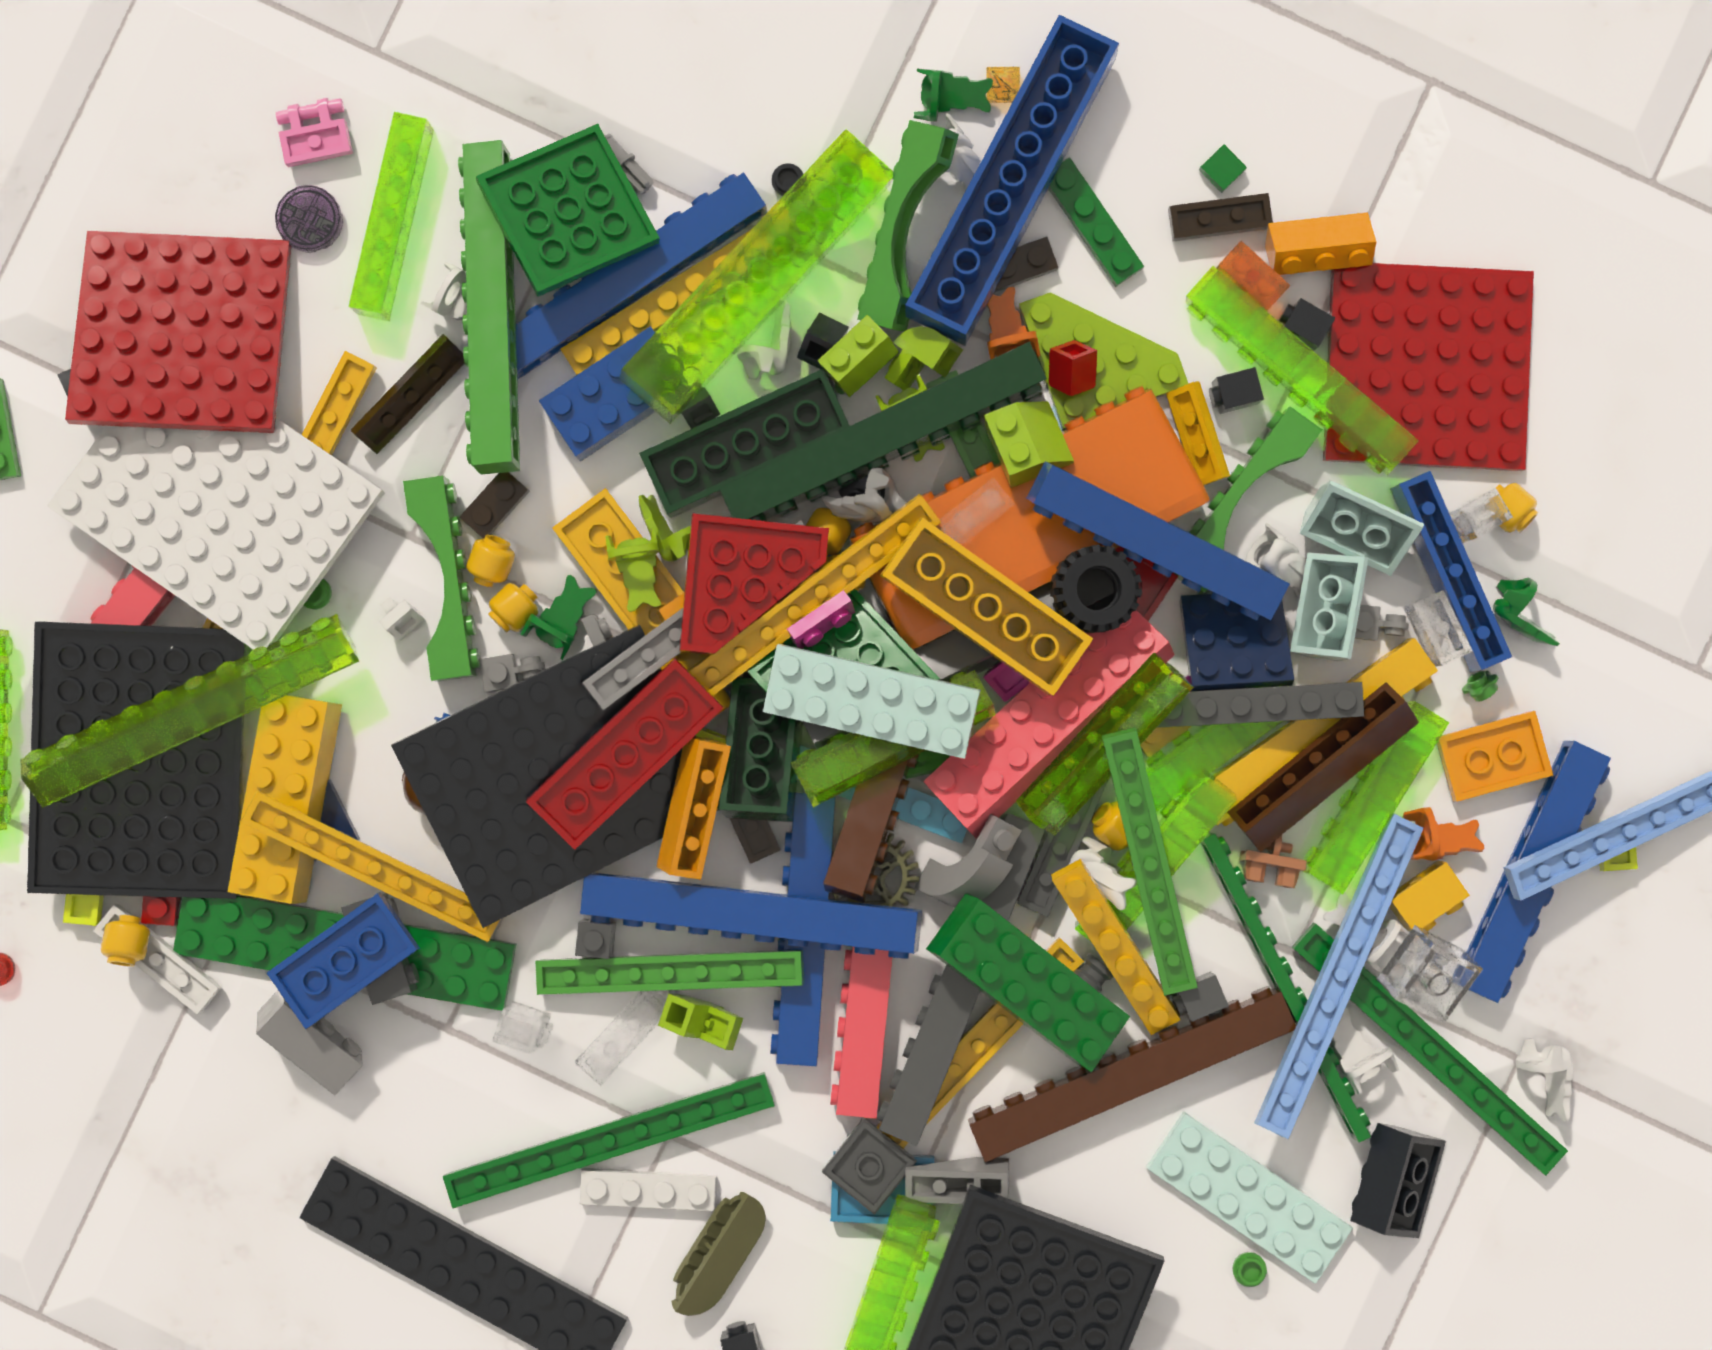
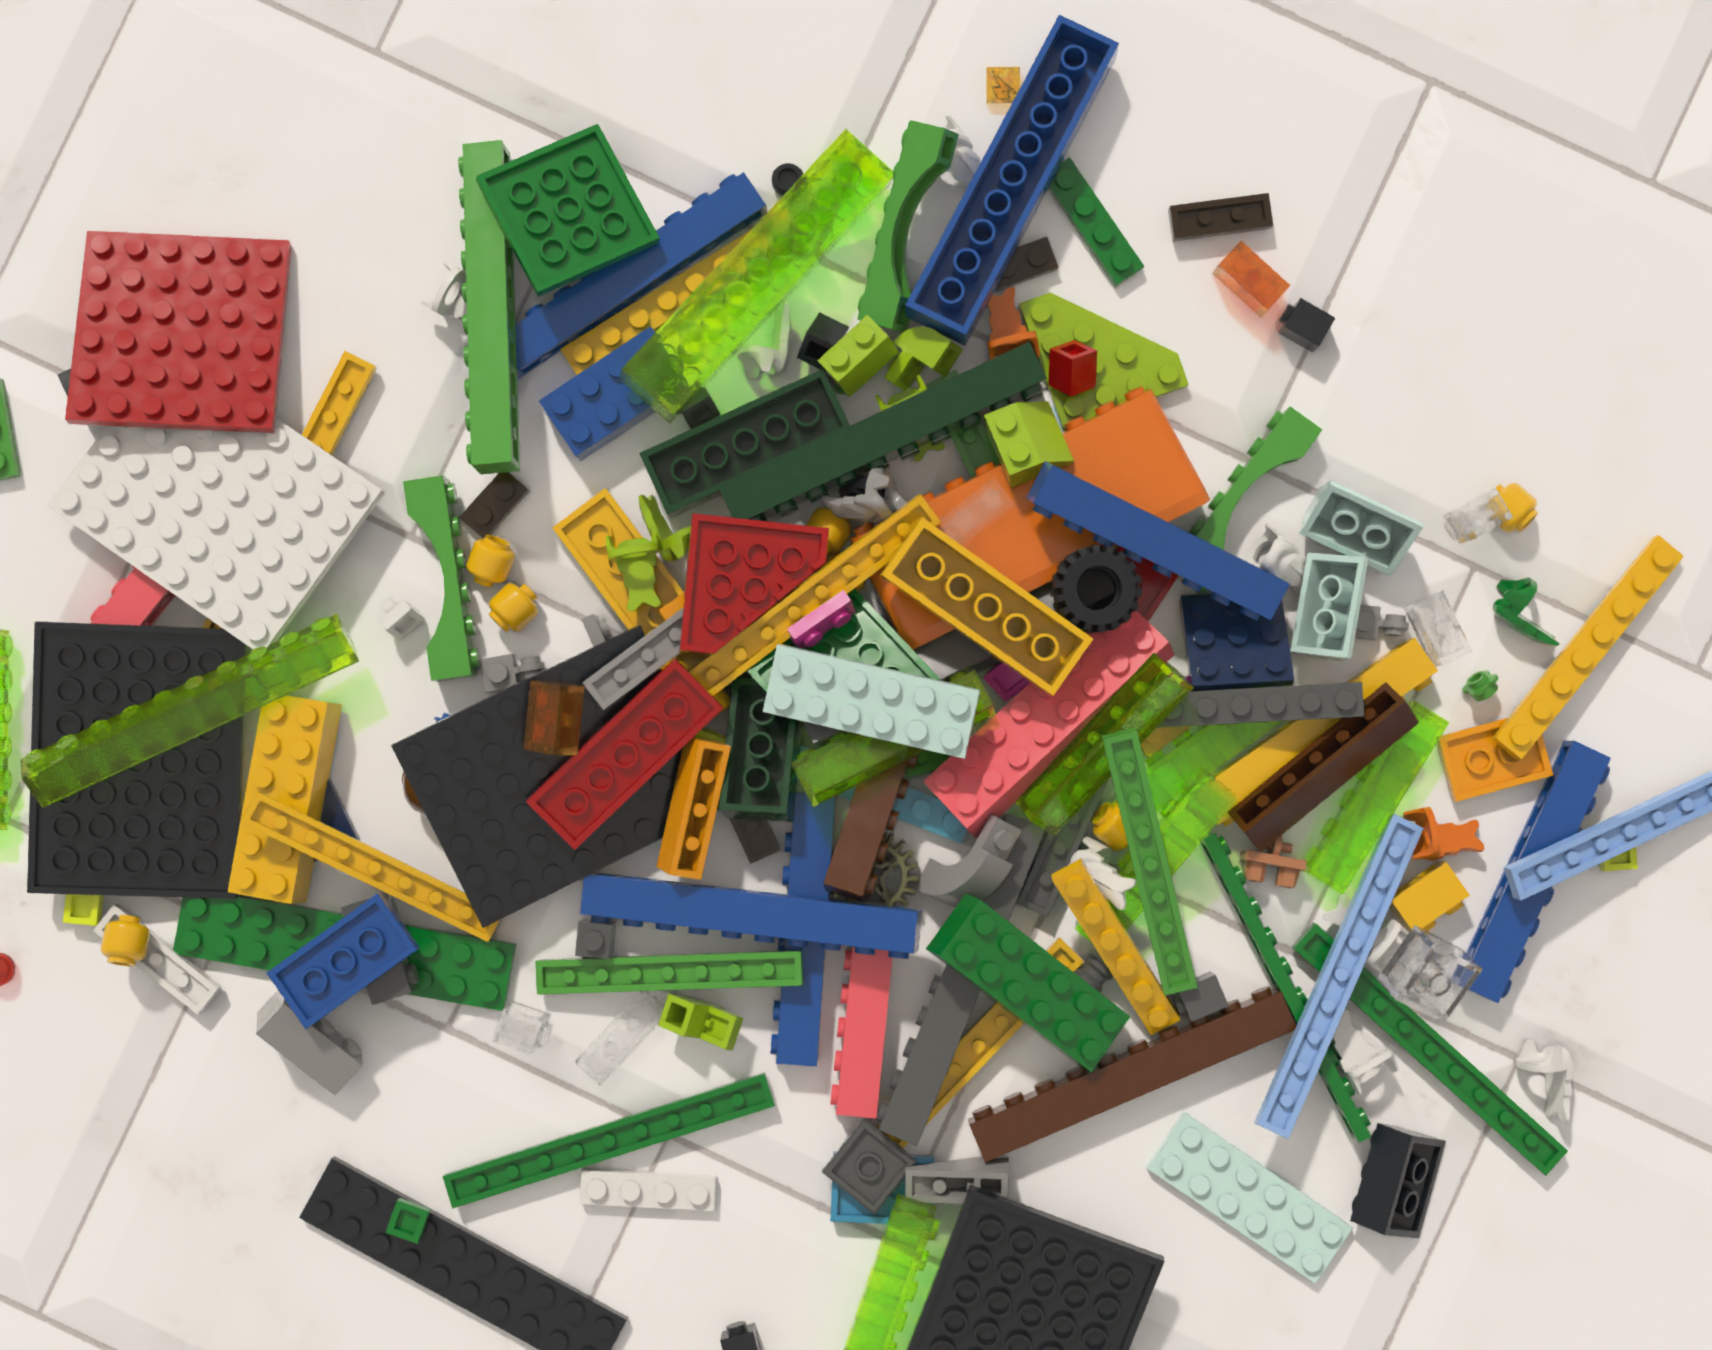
(160, 910): red plate -> none
(309, 218): tile -> none
(315, 141): bright pink plate -> none
(320, 596): bright green plate -> none
(391, 216): clear neon green brick -> none
(408, 1220): none -> green plate
(409, 394): dark brown plate -> none
(553, 718): none -> clear orange brick
(559, 623): green hair -> none
(636, 175): light grey axle -> none
(718, 1254): olive brick -> none
(944, 91): green hair -> none
(1198, 432): yellow plate -> none
(1222, 168): green tile -> none
(1236, 391): black brick -> none
(1249, 1269): bright green plate -> none
(1300, 371): clear neon green brick -> none
(1320, 243): light orange brick -> none
(1439, 357): red plate -> none
(1452, 570): blue brick -> none
(1587, 647): none -> yellow plate

